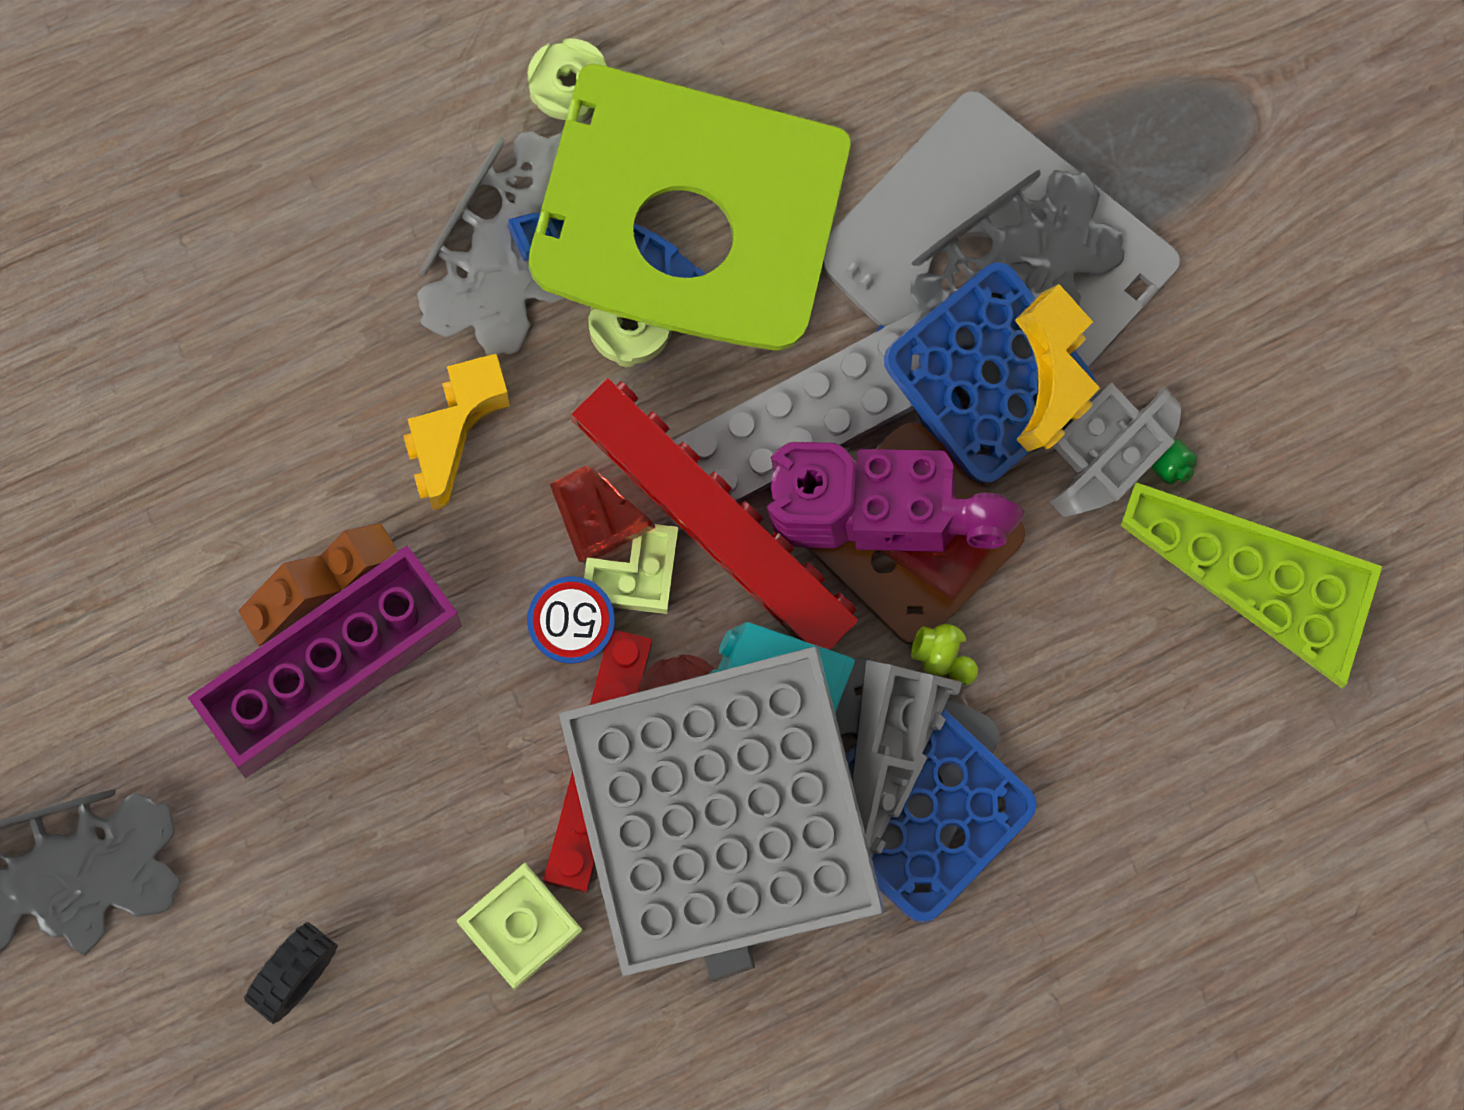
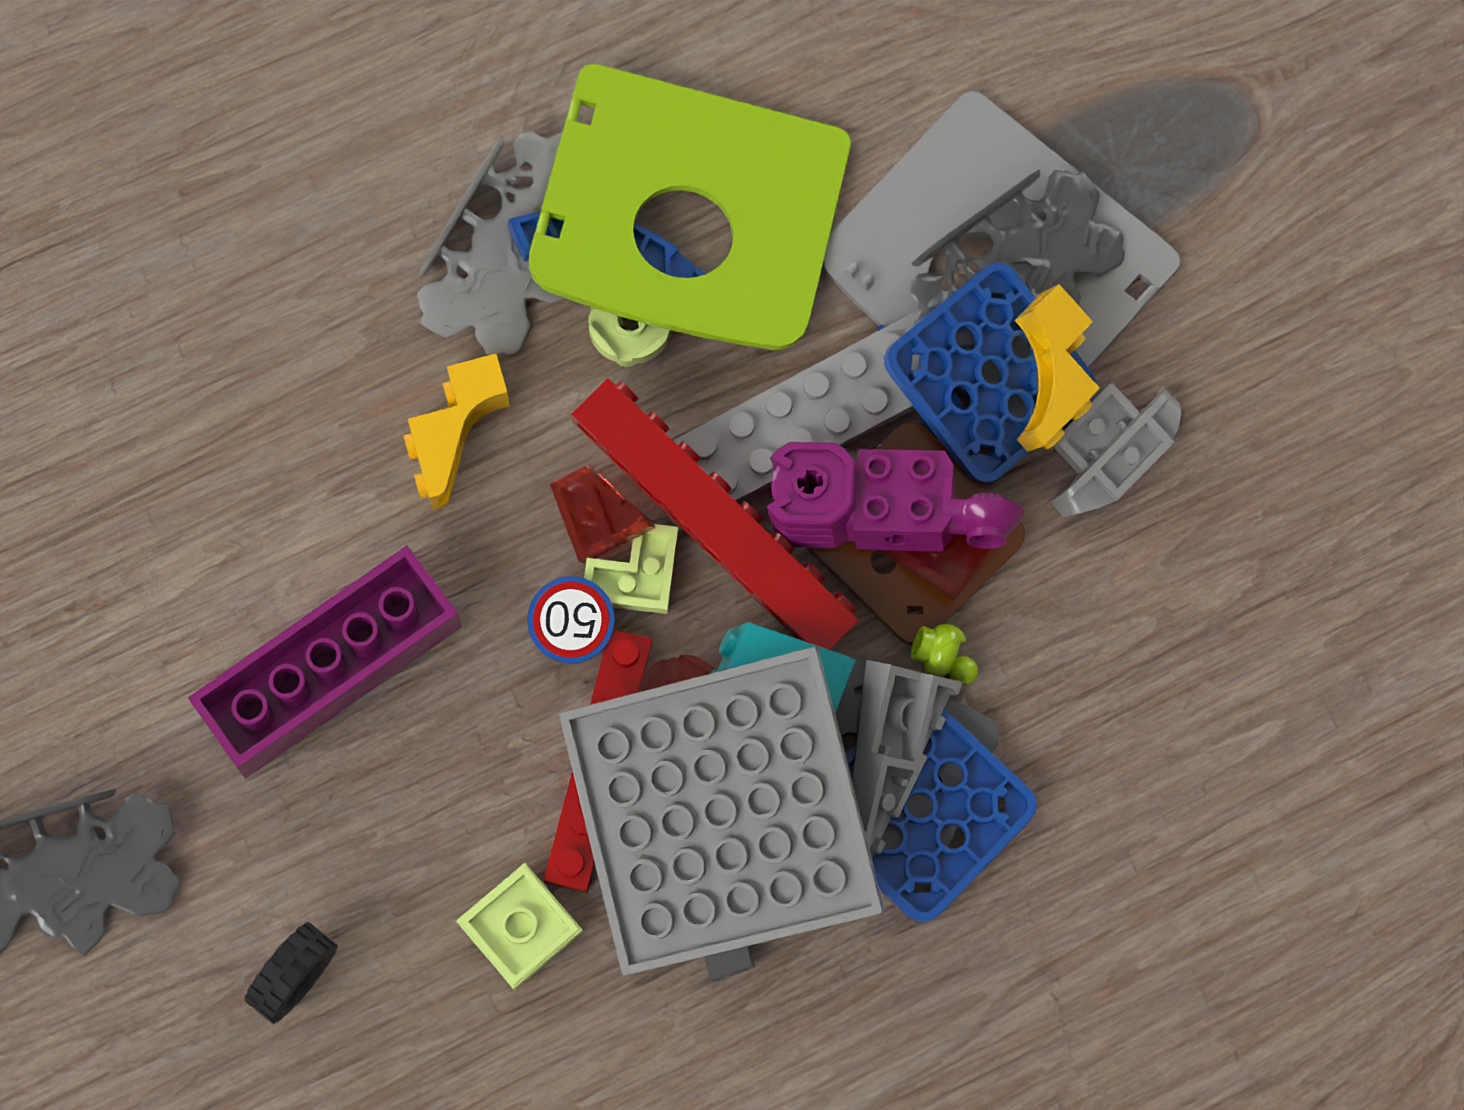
(309, 582): dark orange arch -> none
(558, 60): yellowish green plate -> none
(1176, 463): green piece -> none
(1281, 583): lime wing -> none

